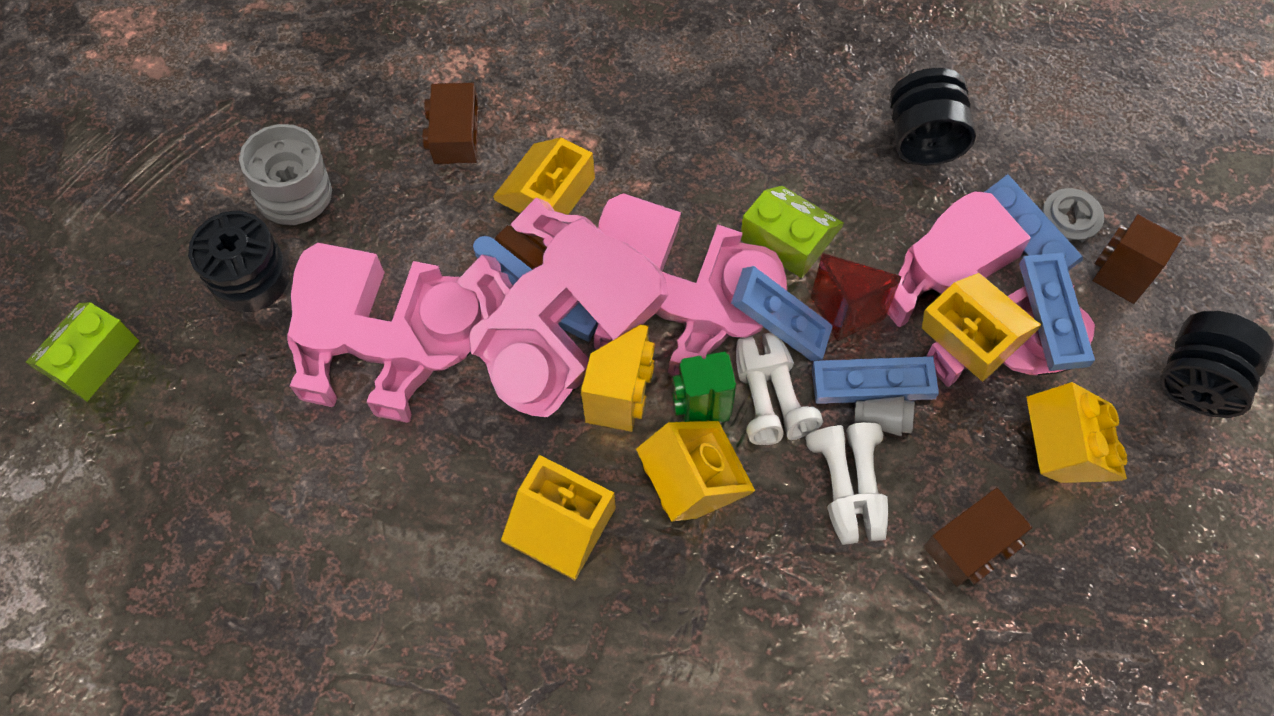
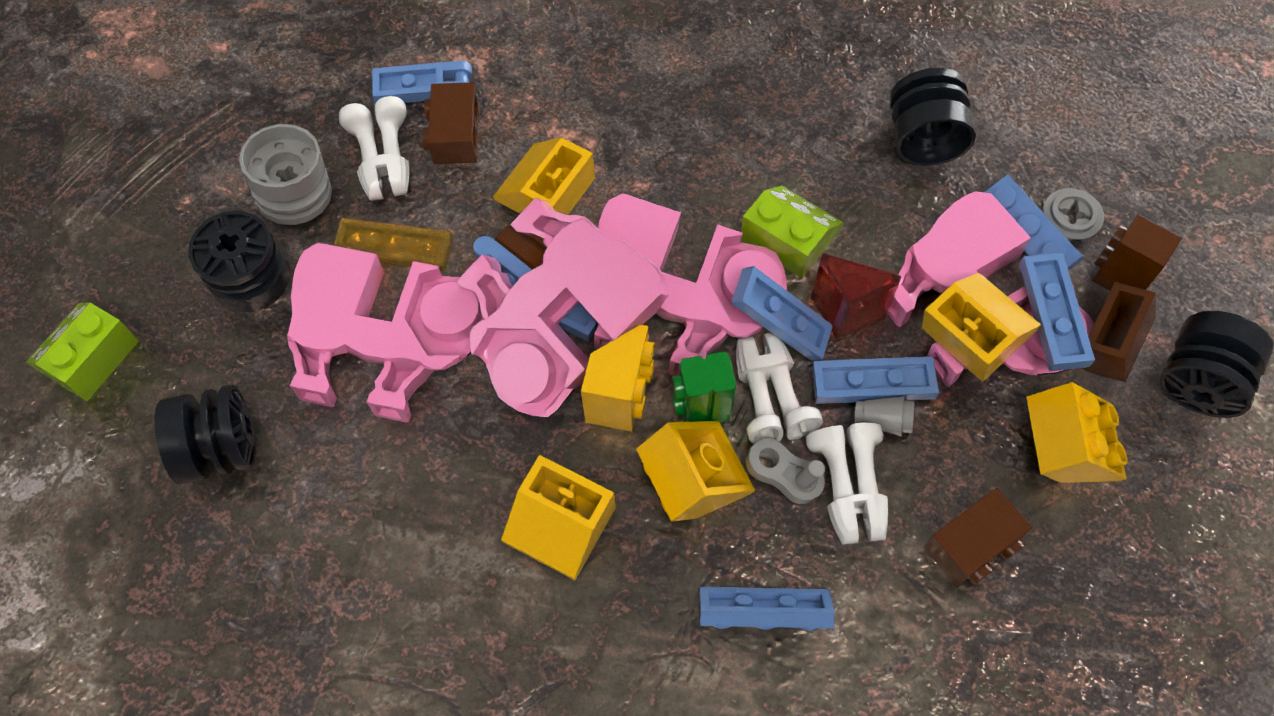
(205, 434): none -> black wheel
(358, 121): none -> white piece
(396, 243): none -> clear yellow plate
(414, 82): none -> medium blue plate
(766, 608): none -> medium blue plate
(794, 477): none -> light grey piece
(1121, 330): none -> reddish brown brick

